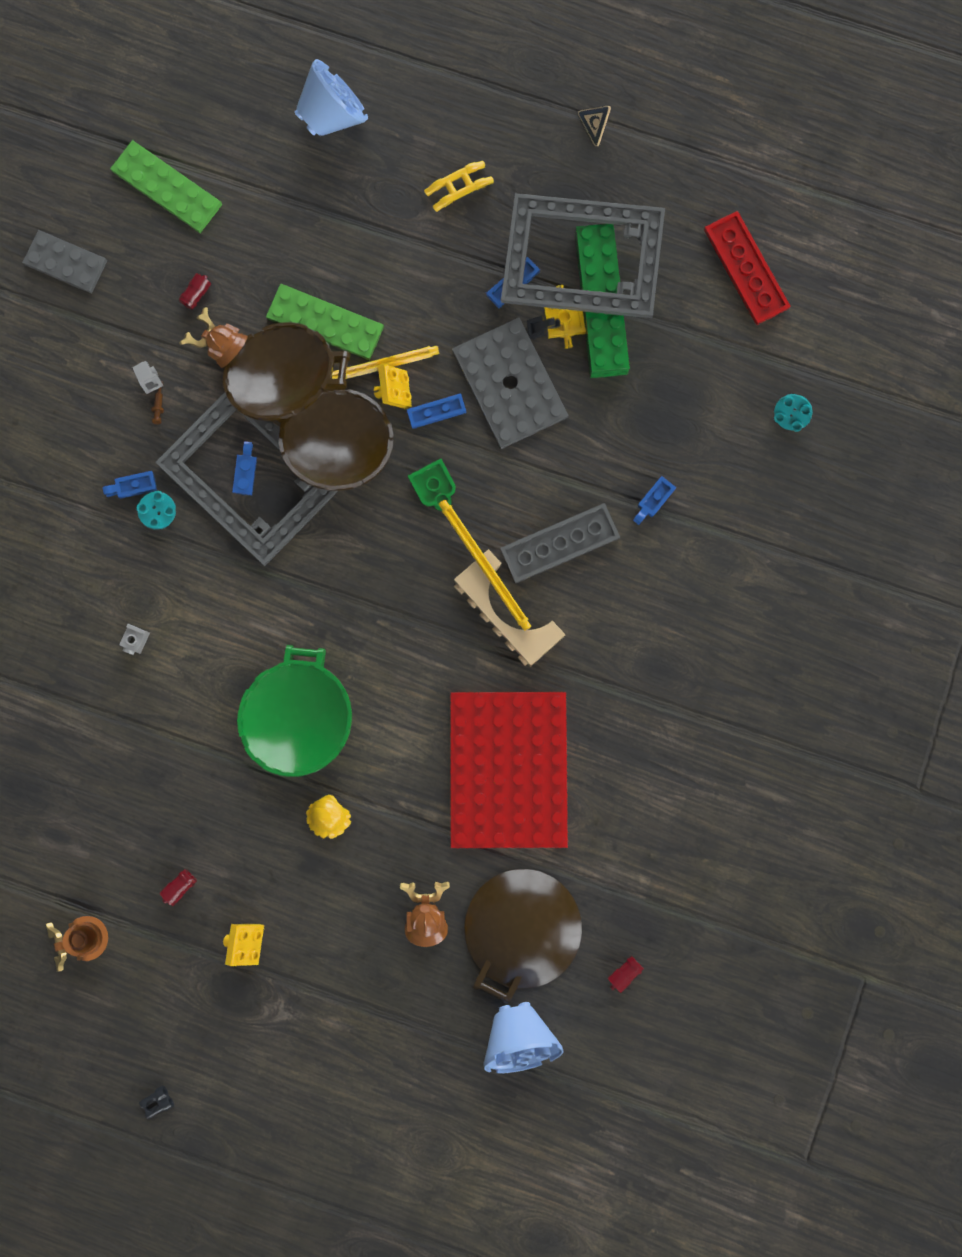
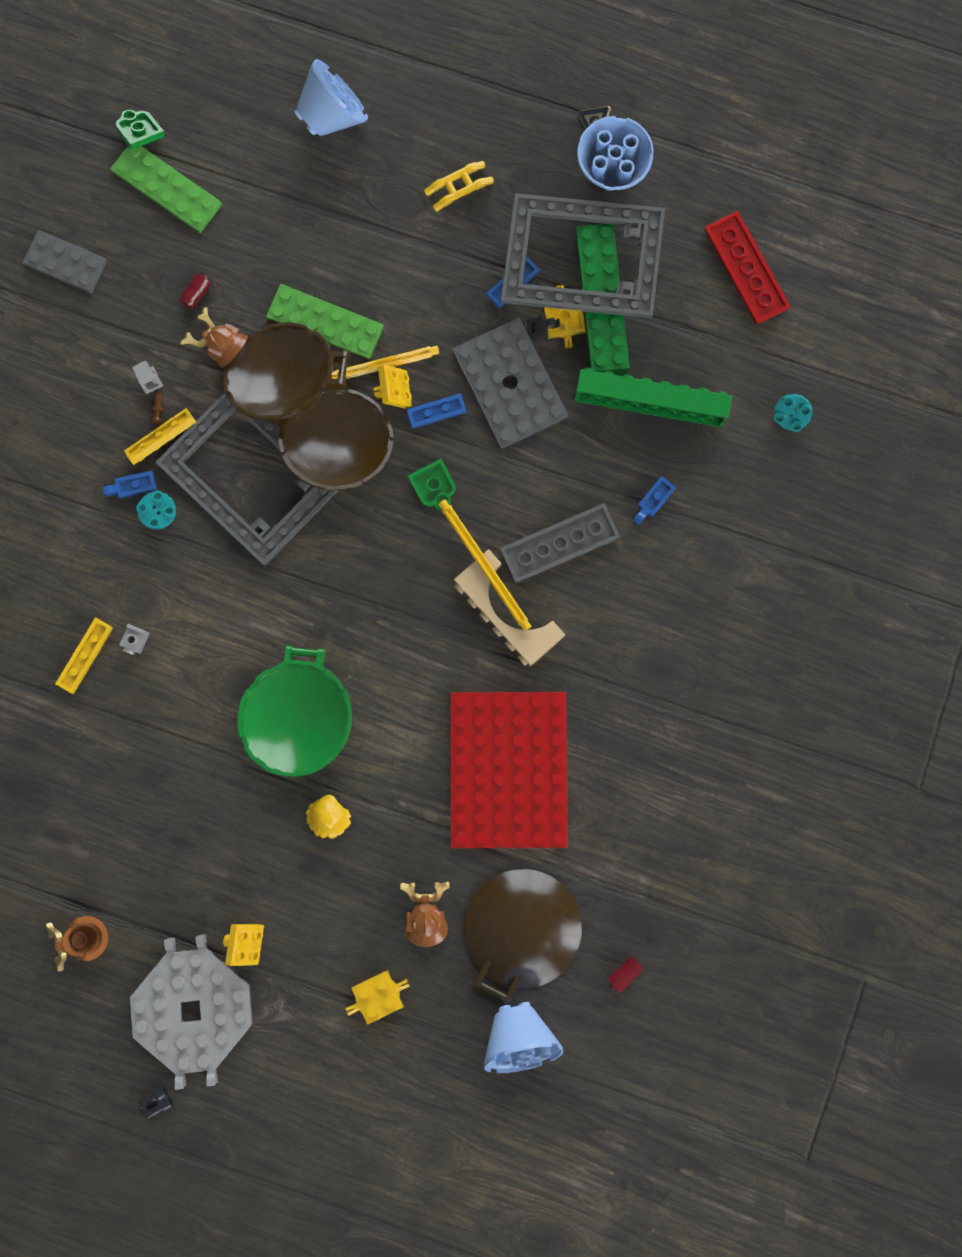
(84, 655): none -> yellow plate
(138, 128): none -> green plate
(160, 436): none -> yellow plate
(178, 887): dark red piece -> none
(223, 1009): none -> light grey plate
(245, 471): blue plate -> none
(377, 997): none -> yellow plate
(615, 153): none -> light blue cone
(653, 397): none -> green brick

